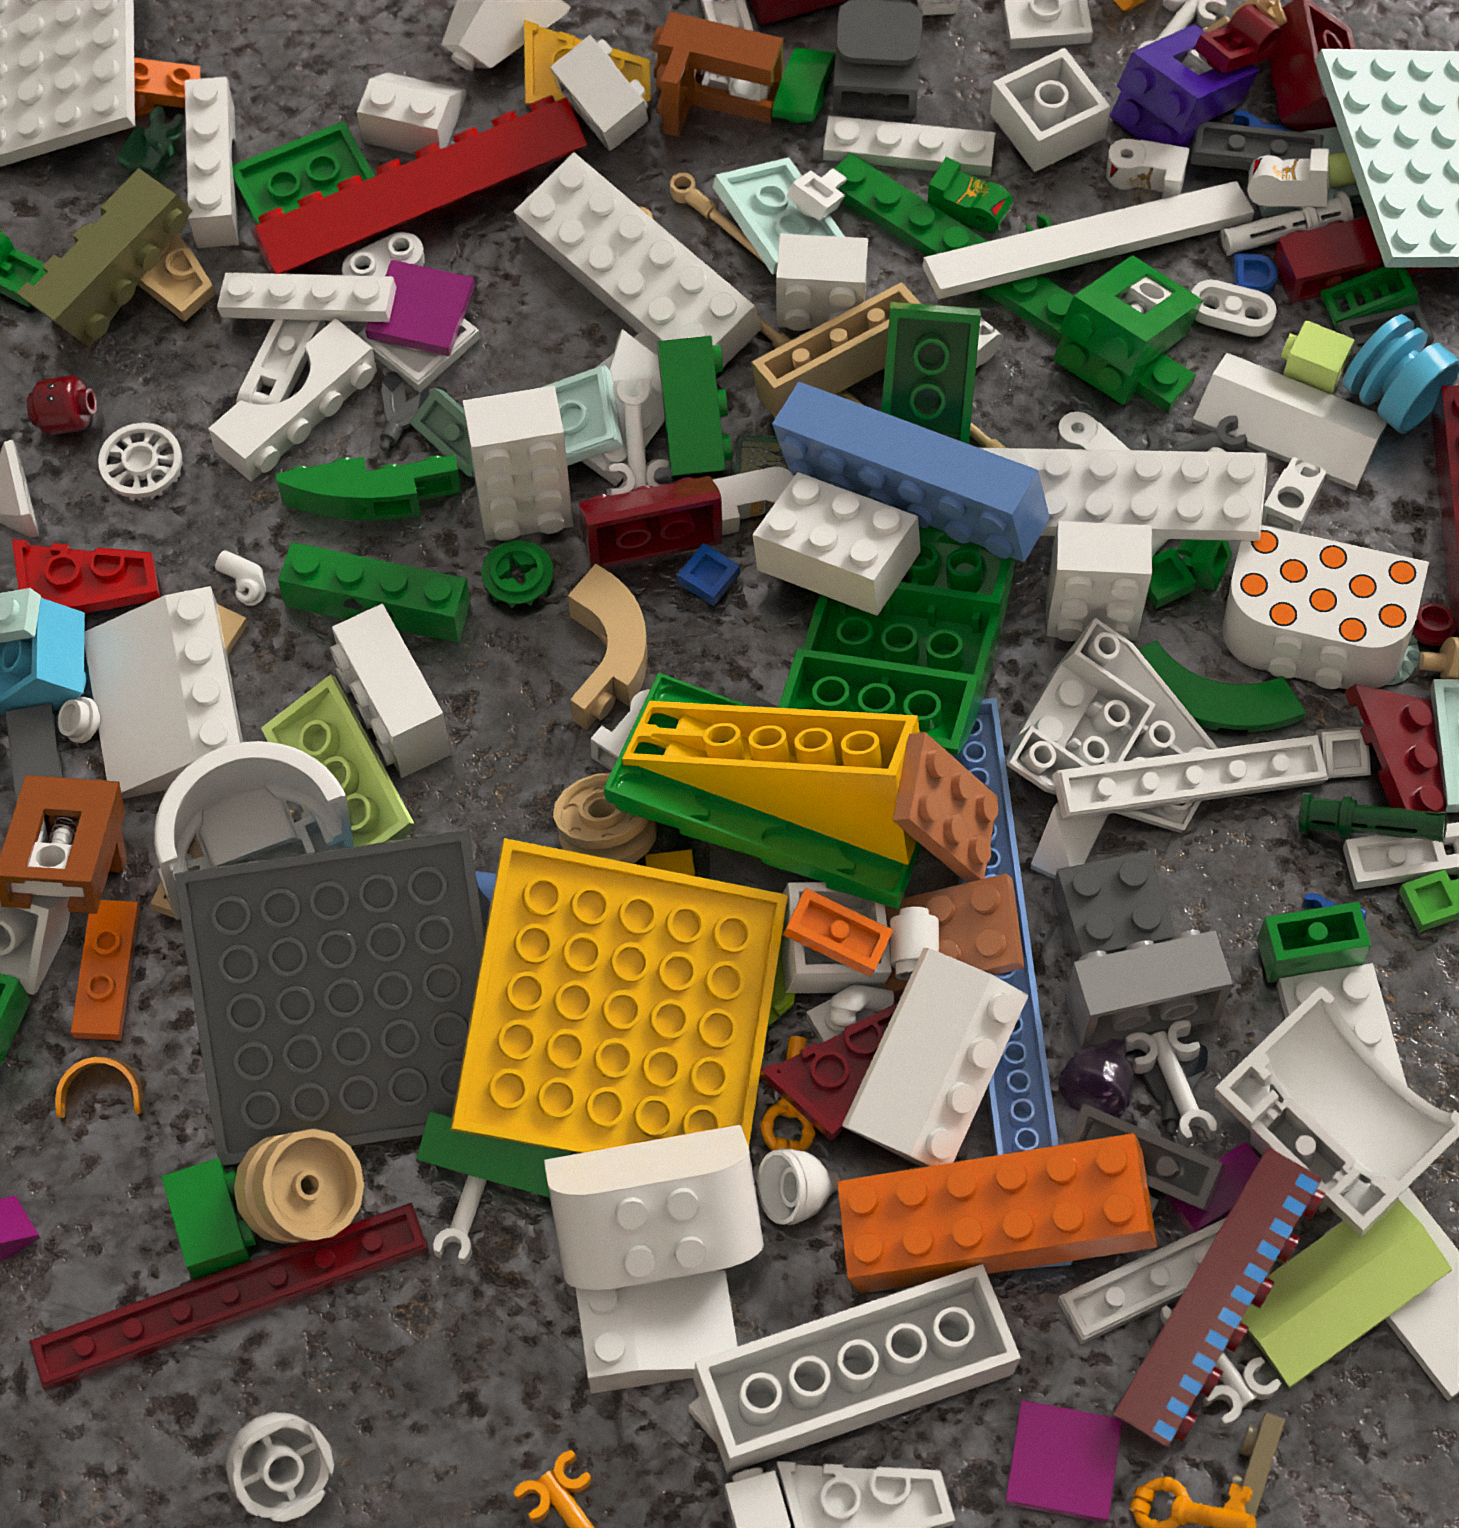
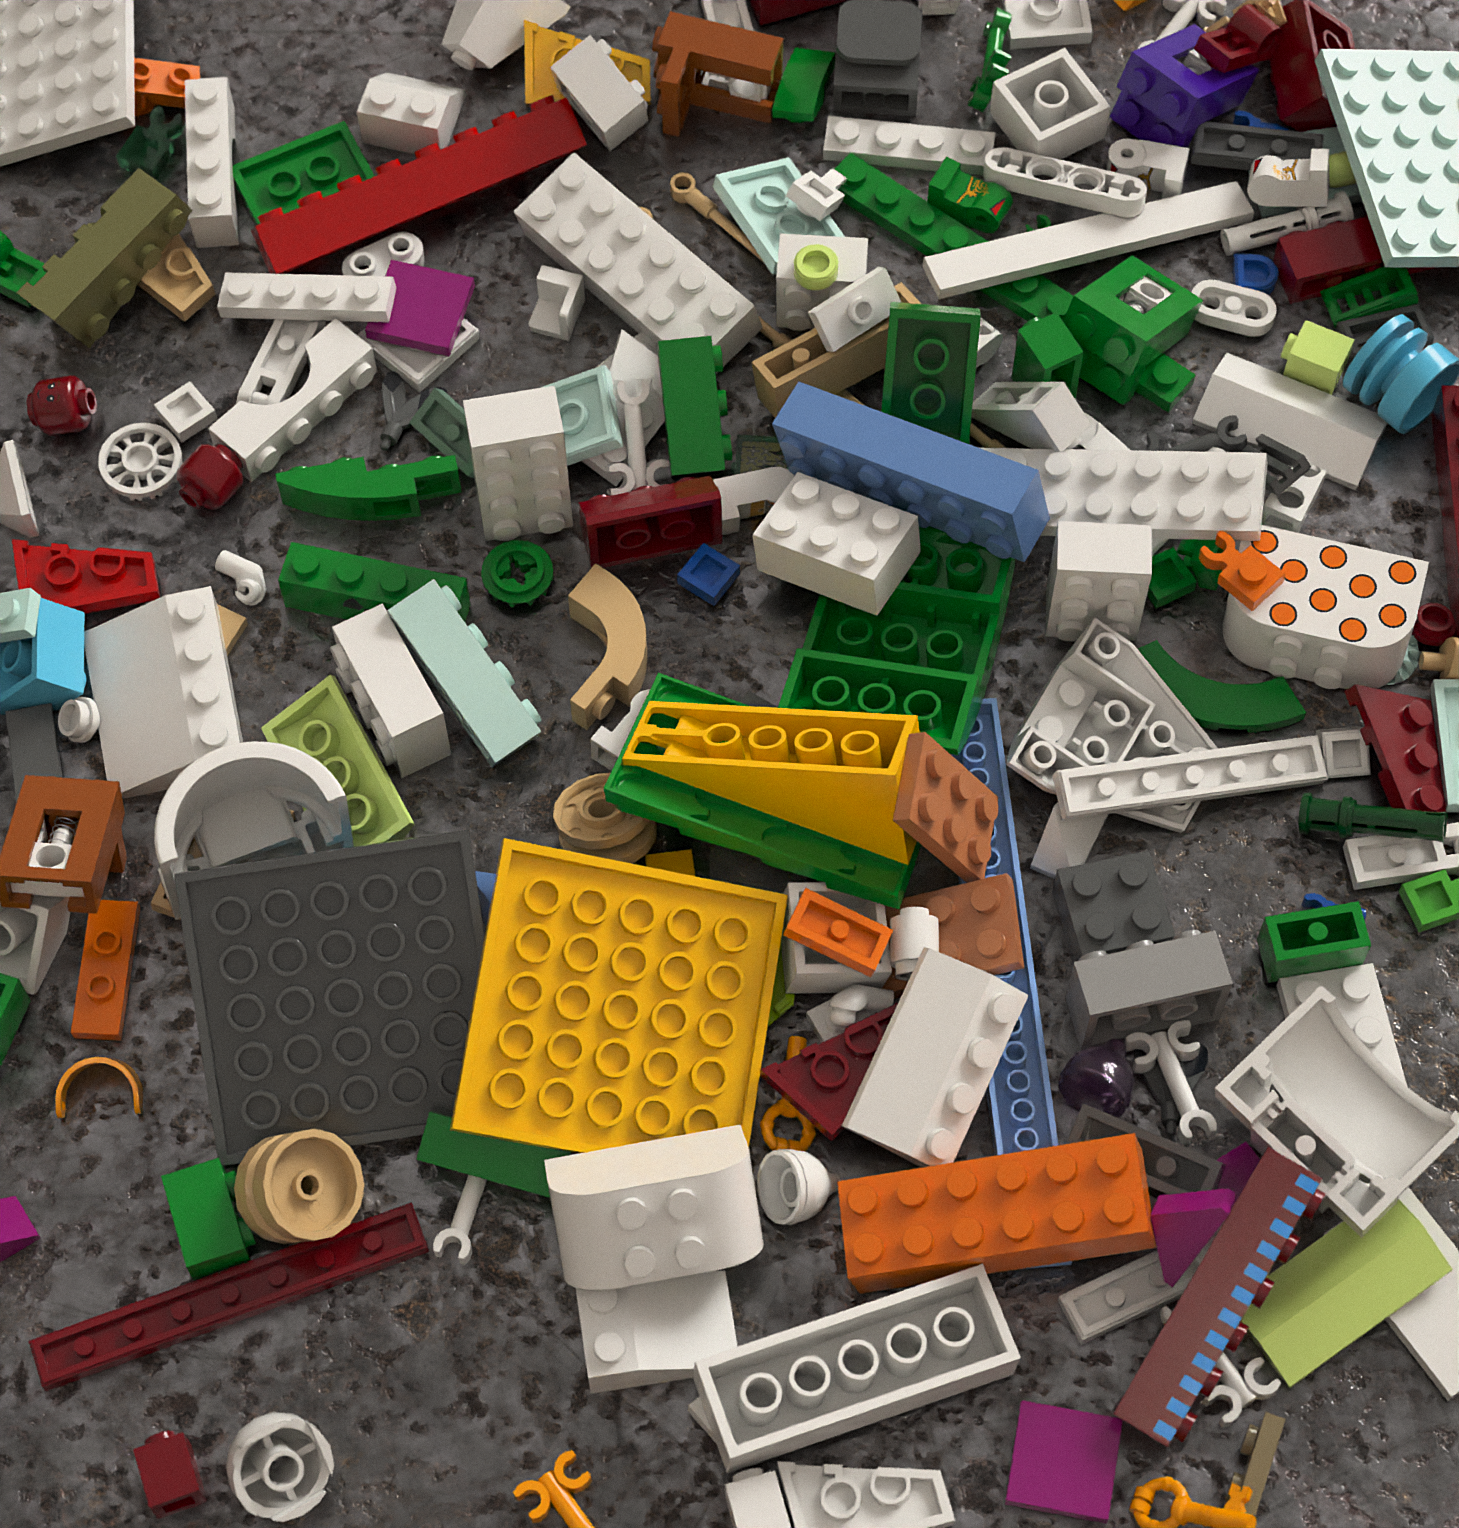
(169, 1473): none -> dark red brick
(185, 412): none -> white plate
(210, 476): none -> dark red head
(464, 673): none -> light aqua brick
(558, 303): none -> white panel
(815, 267): none -> yellowish green tile
(854, 309): none -> white plate
(994, 60): none -> green bar
(1033, 414): none -> white slope
(1047, 353): none -> green brick
(1124, 196): none -> white beam
(1185, 1225): none -> magenta slope
(1245, 574): none -> orange plate
(1282, 454): none -> dark grey tile

